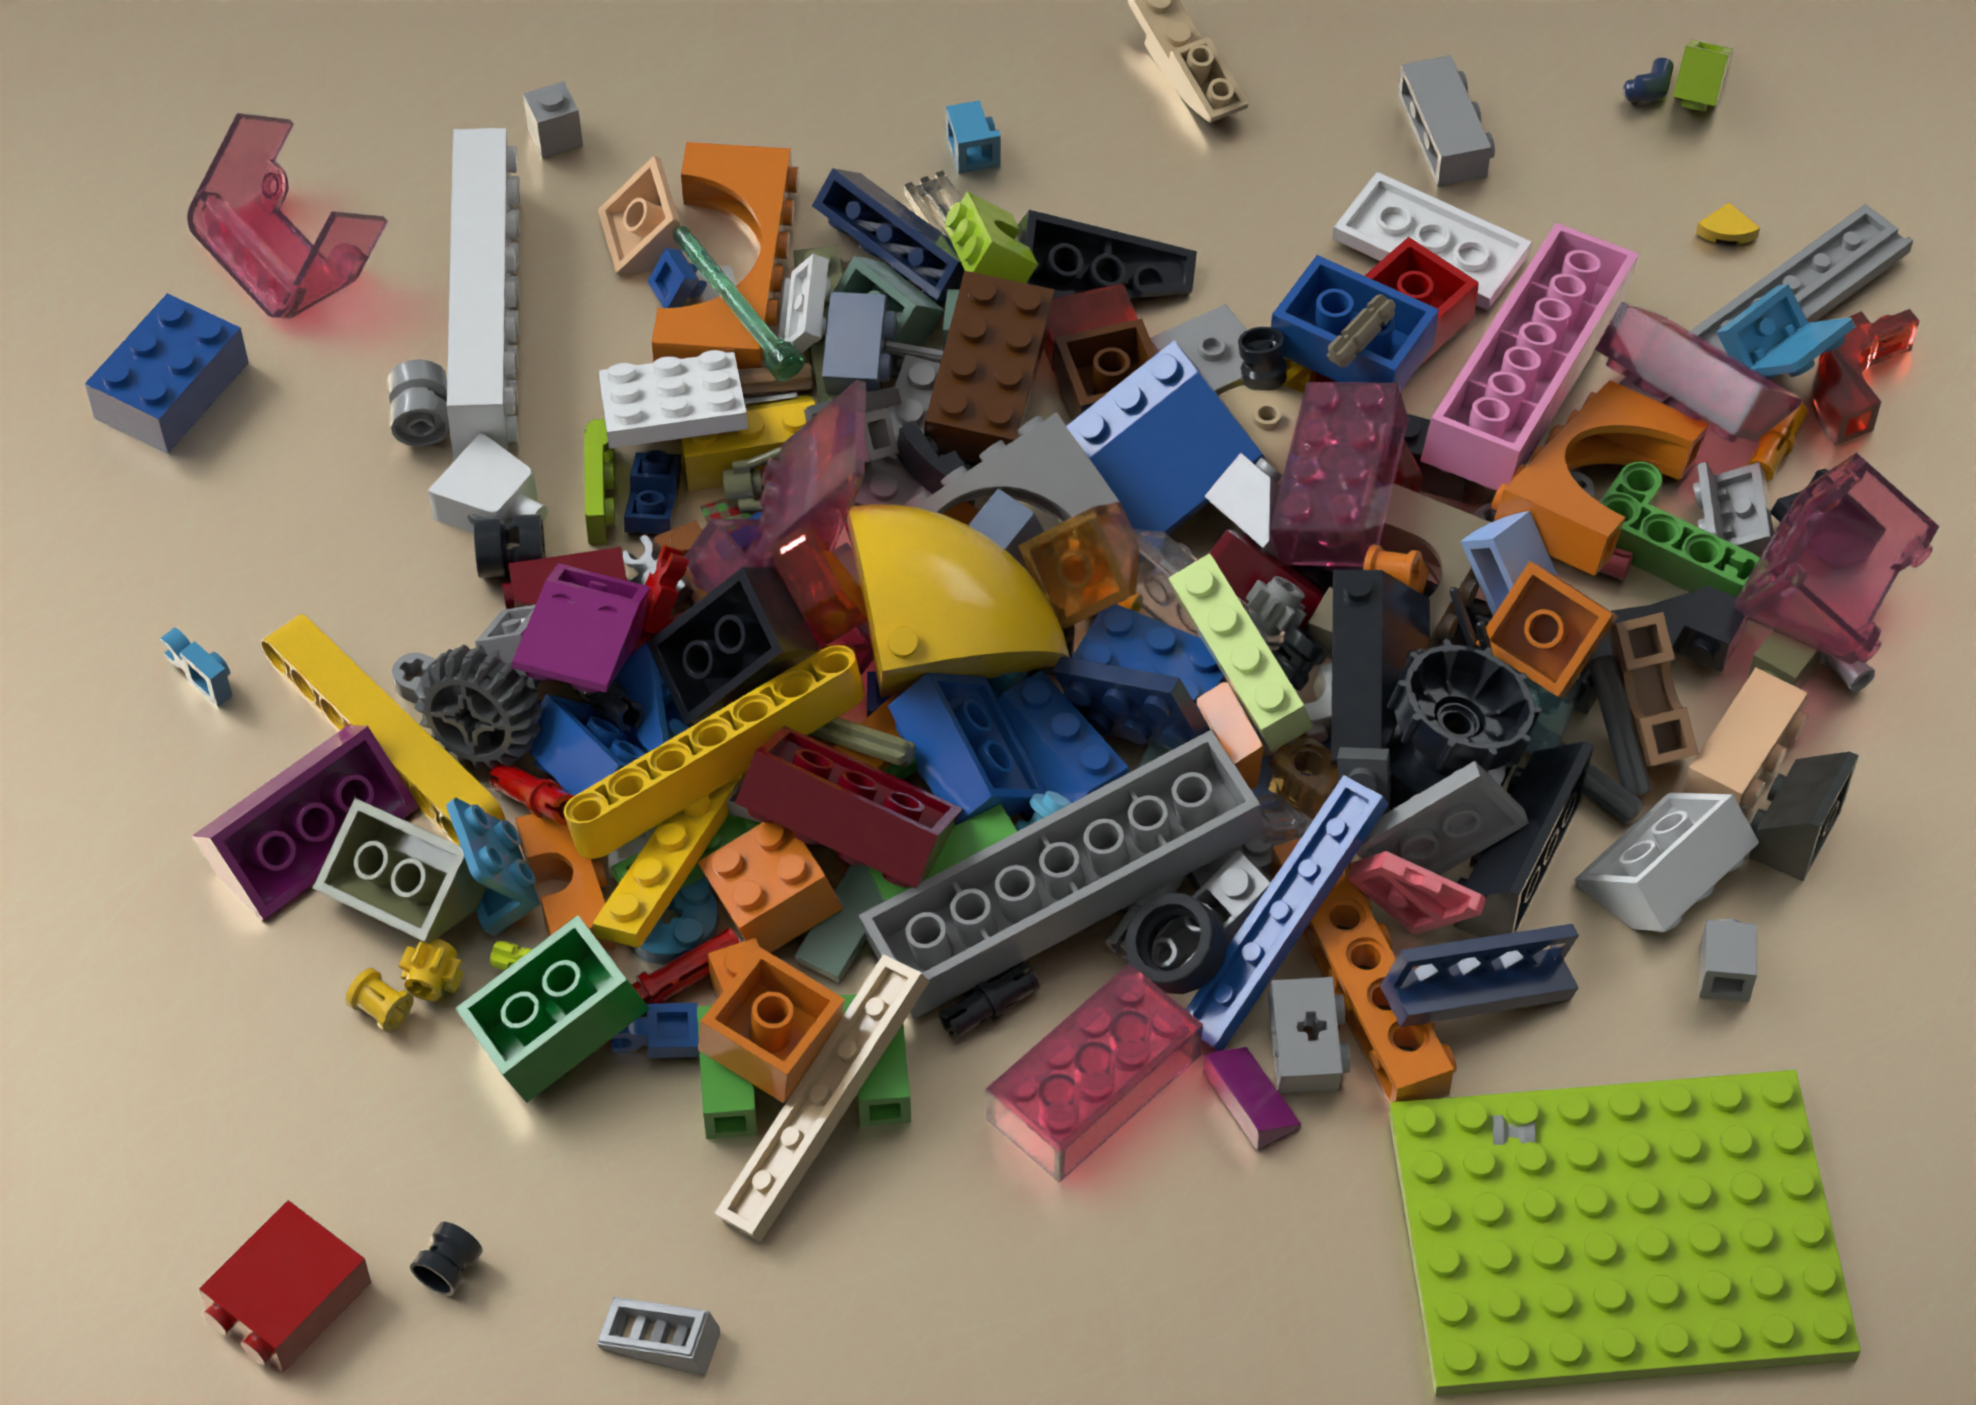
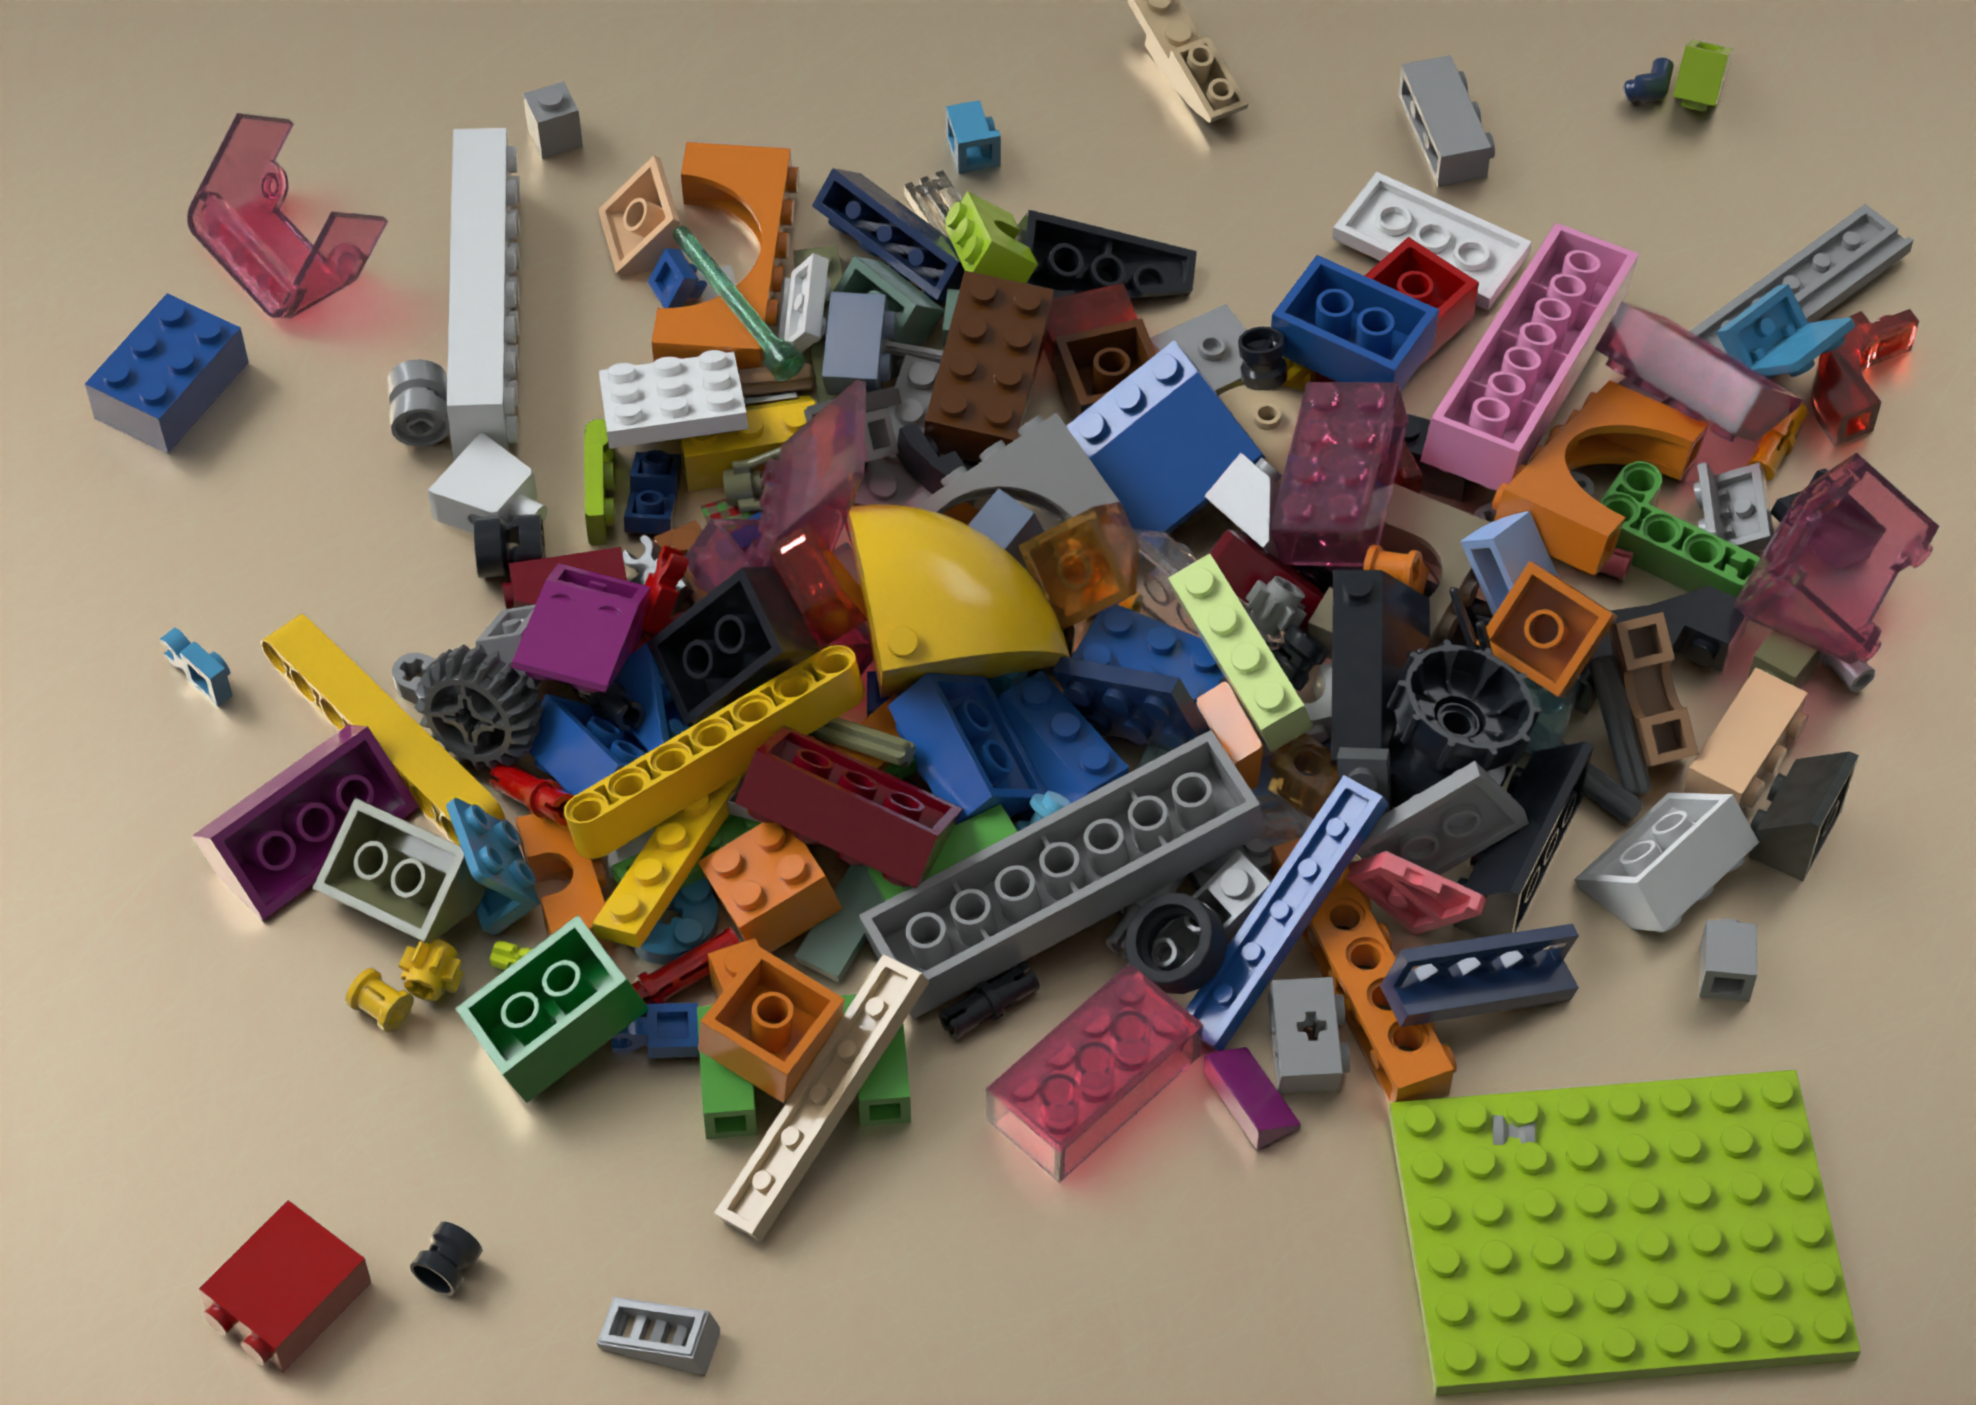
(1361, 330): dark tan axle -> none
(1728, 225): yellow tile -> none

